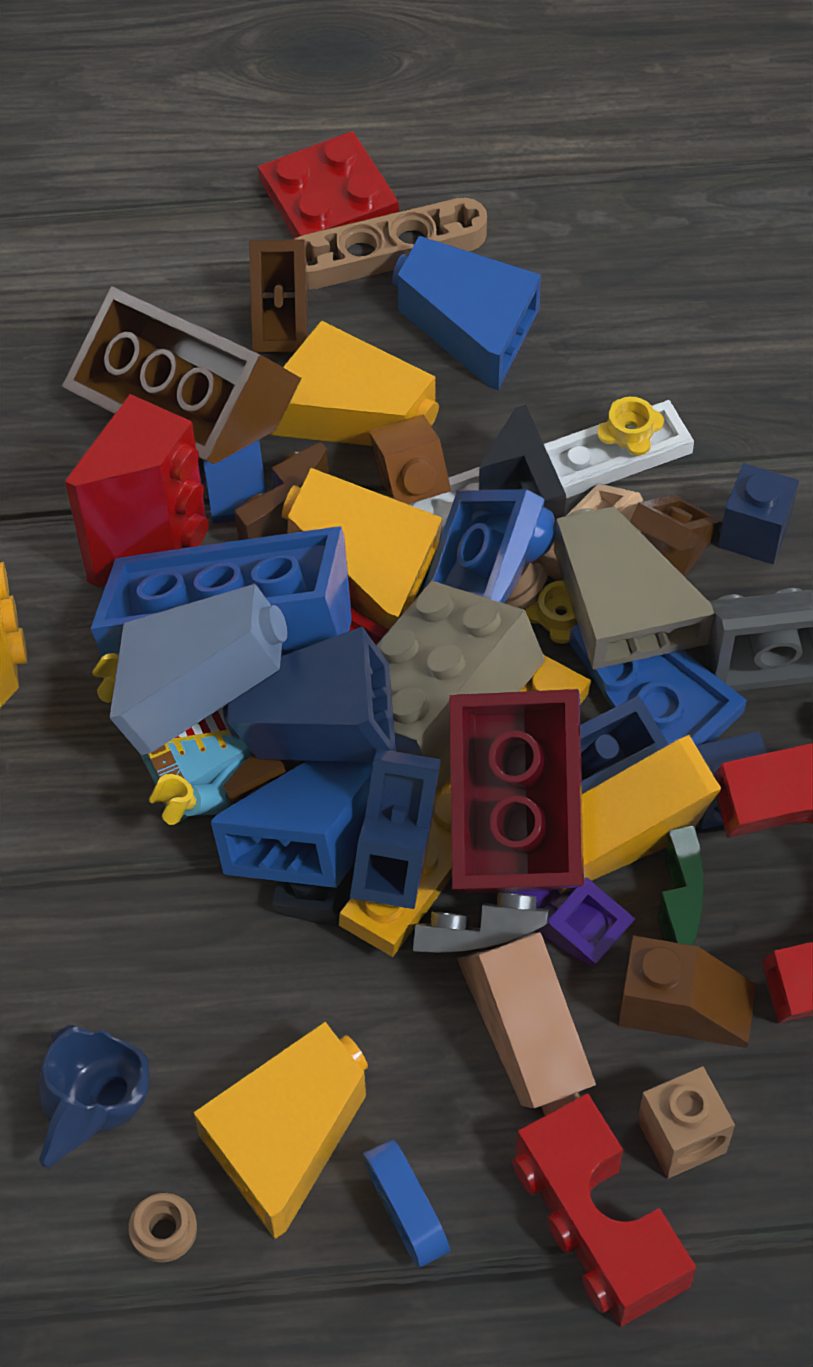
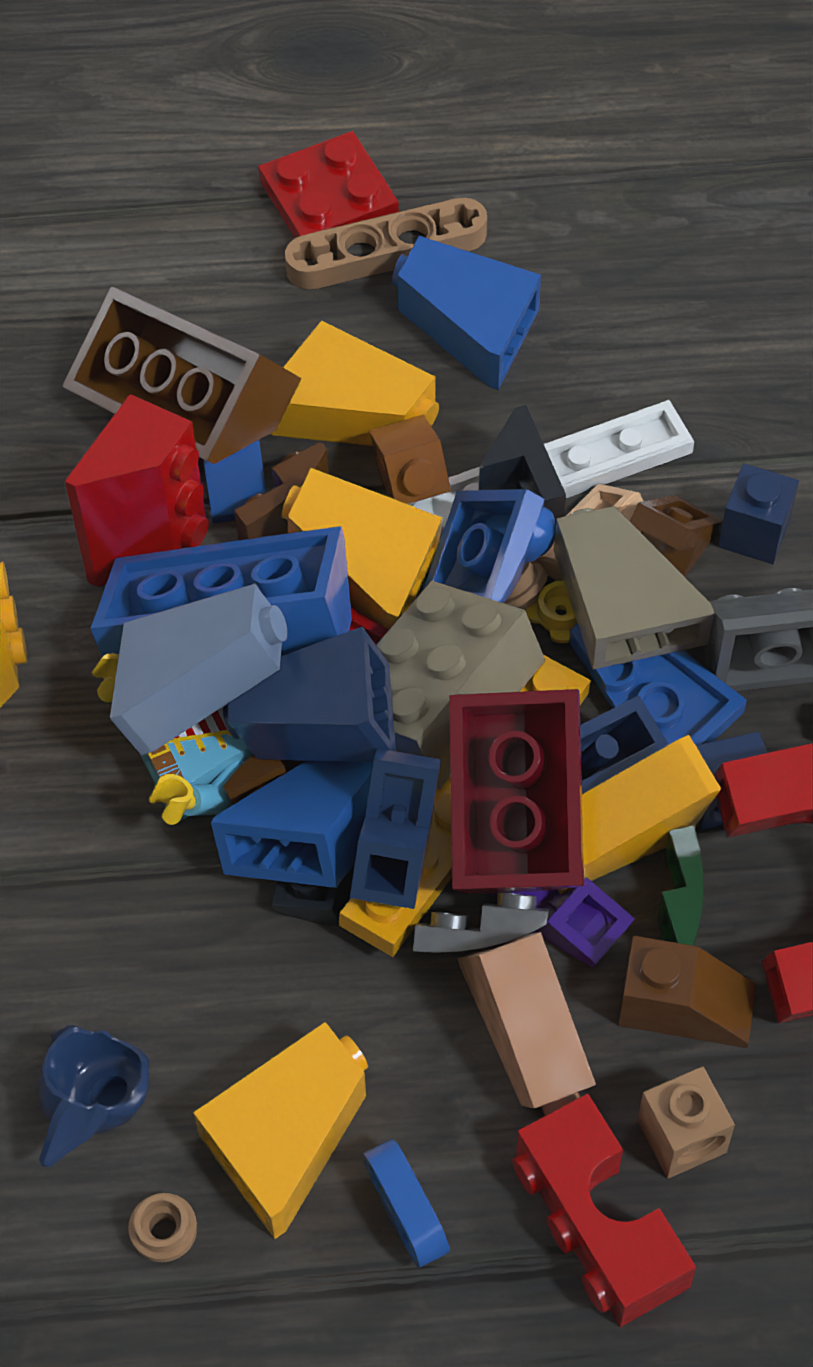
(278, 294): reddish brown slope -> none
(633, 413): yellow plate -> none

